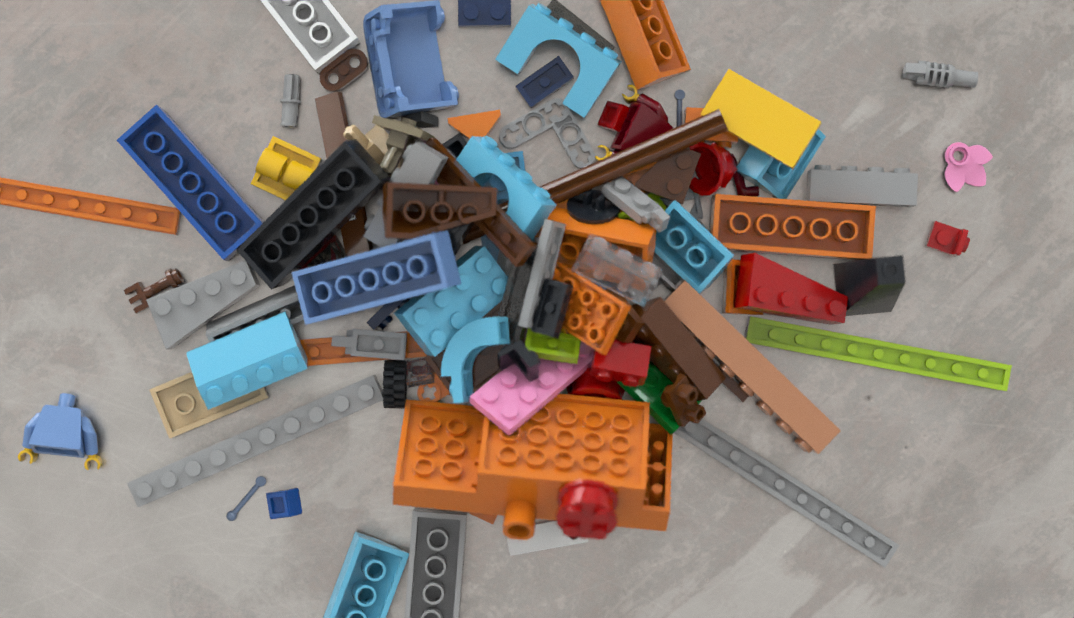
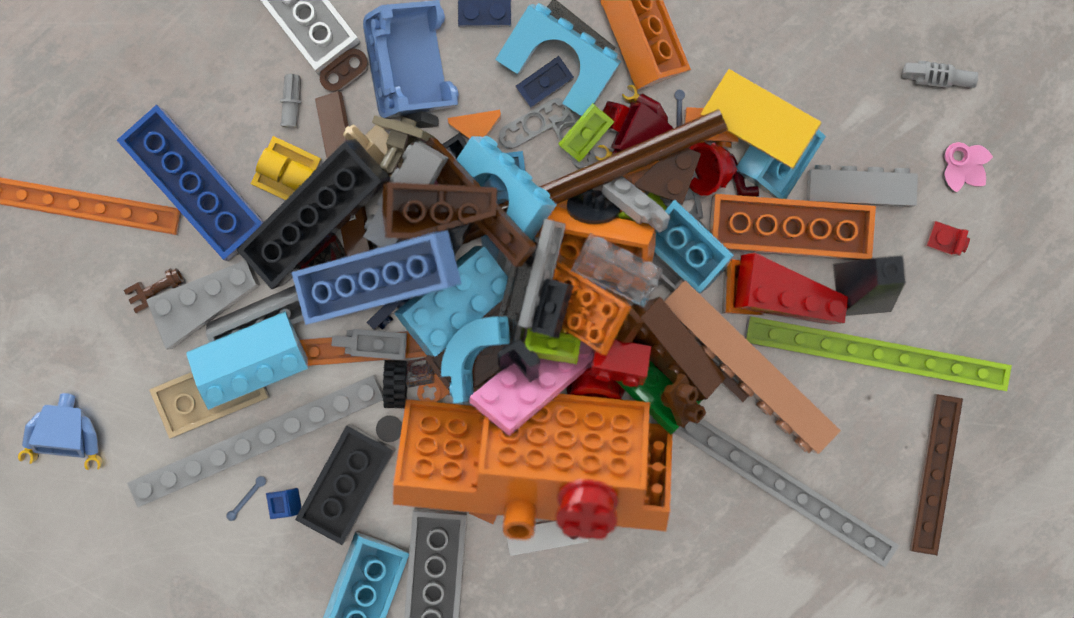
(345, 484): none -> black brick
(389, 428): none -> dark grey tile
(586, 132): none -> lime plate
(936, 474): none -> reddish brown tile

